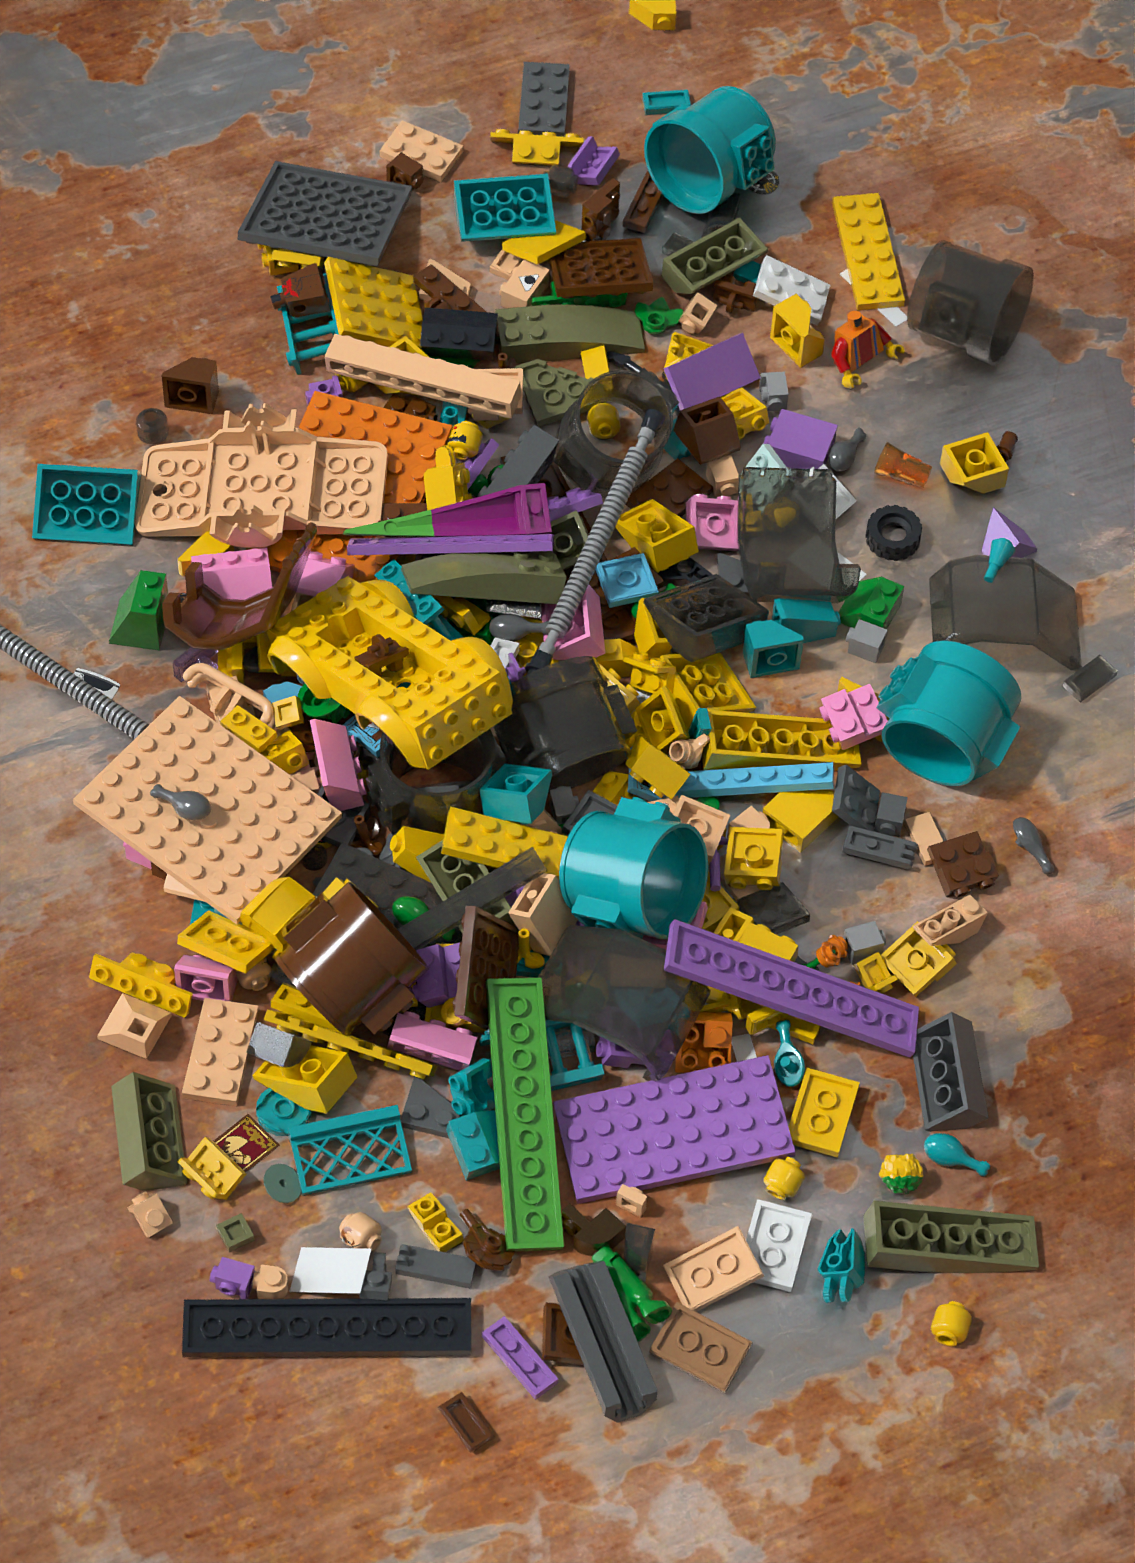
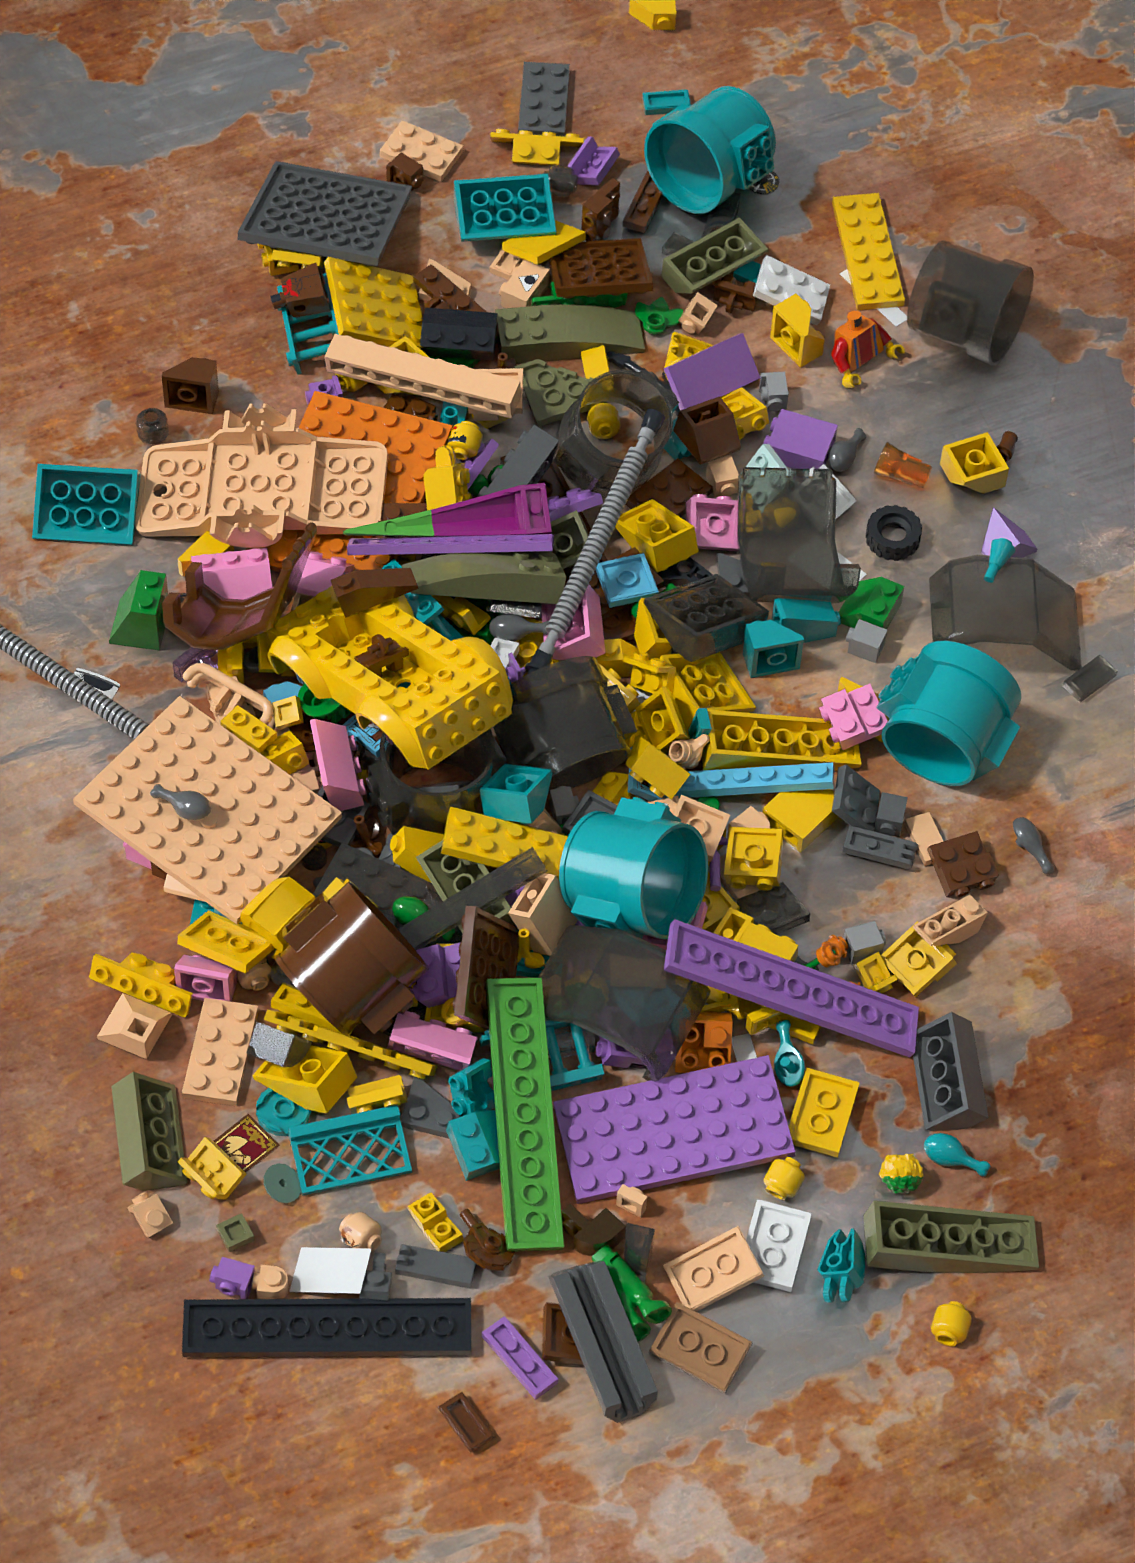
(369, 588): none -> reddish brown slope
(376, 1094): none -> yellow bracket

